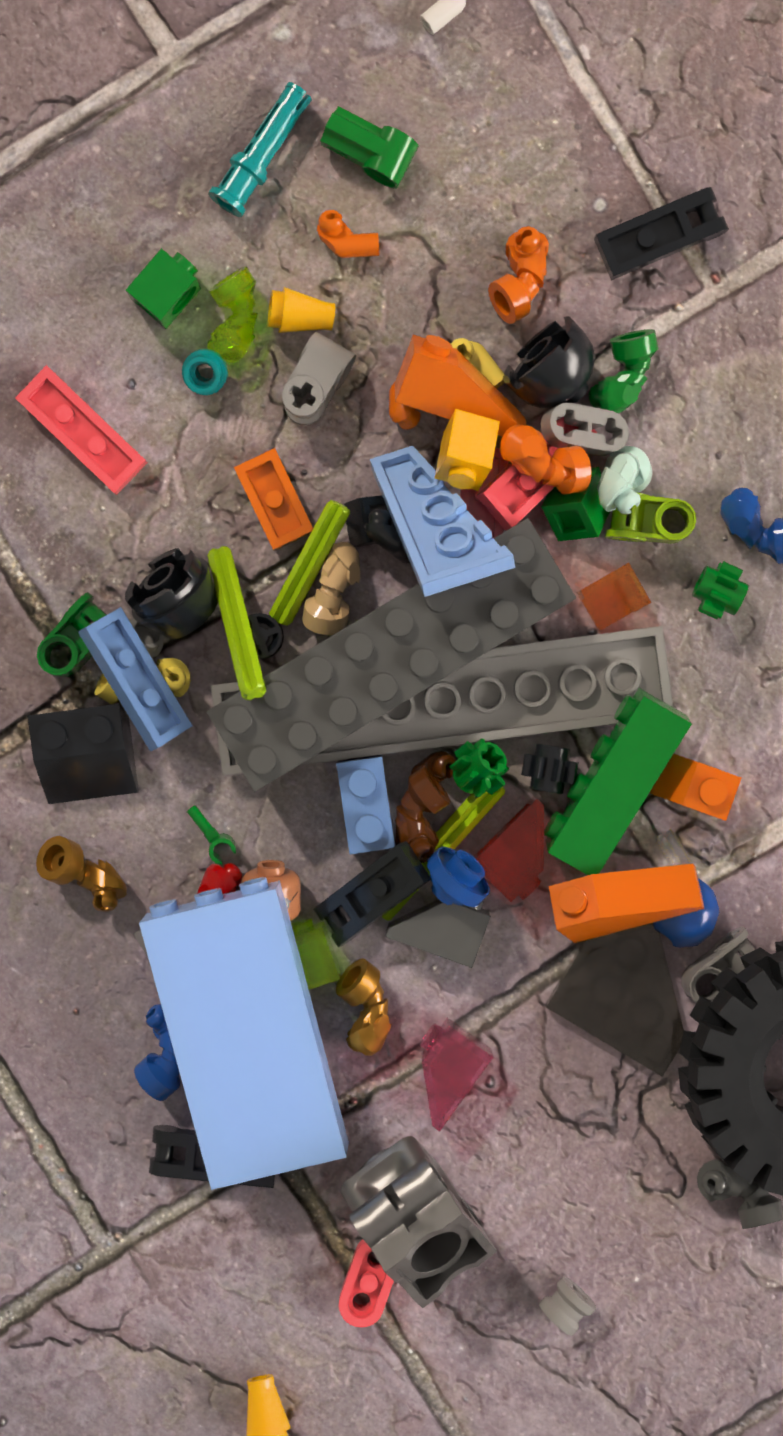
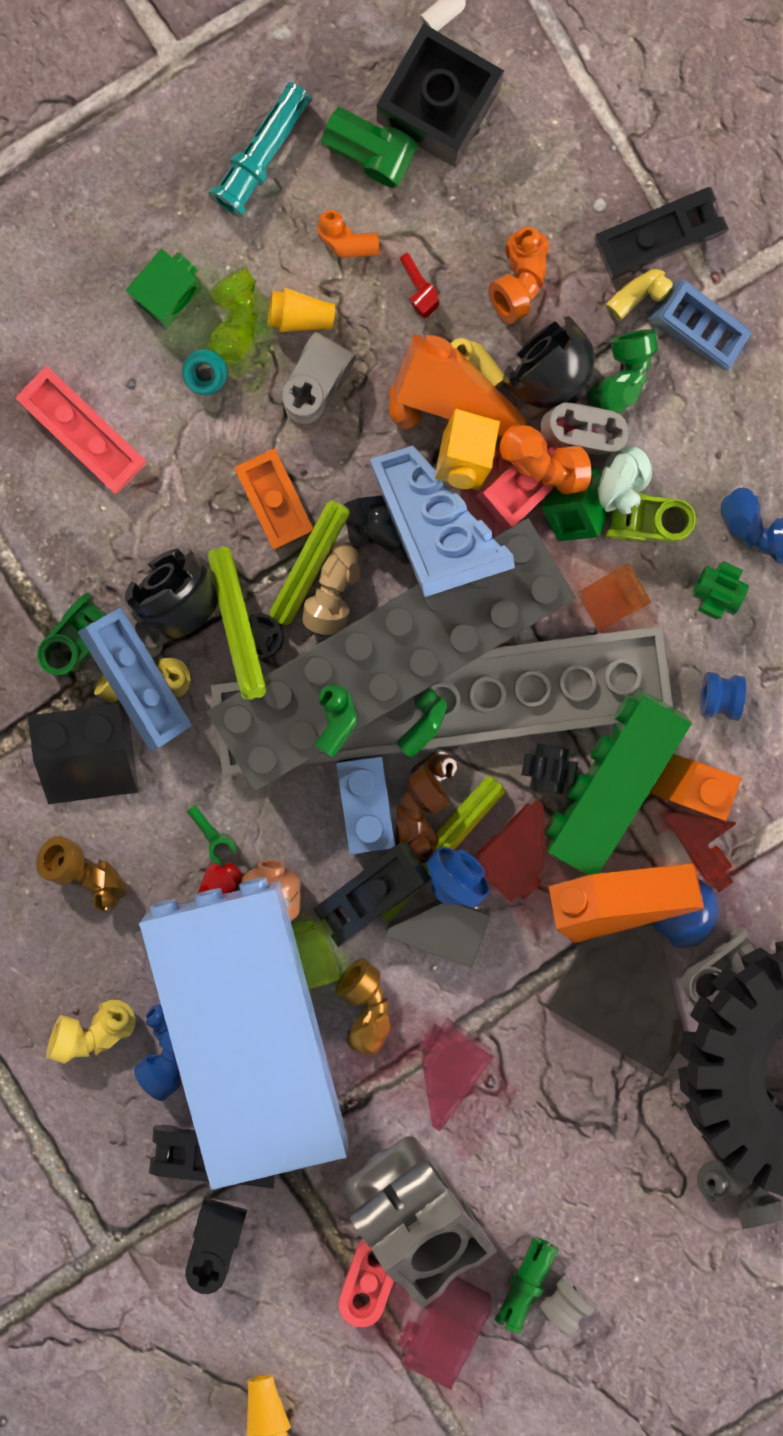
(108, 1026): none -> light yellow arm
(214, 1240): none -> black piece
(340, 718): none -> green arm
(426, 299): none -> red hand
(427, 726): none -> green arm
(439, 95): none -> black brick
(445, 1332): none -> clear pink brick
(479, 768): green gear -> none
(526, 1284): none -> green pin
(633, 292): none -> light yellow arm
(676, 326): none -> medium blue slope
(695, 834): none -> clear red slope
(723, 696): none -> blue wheel

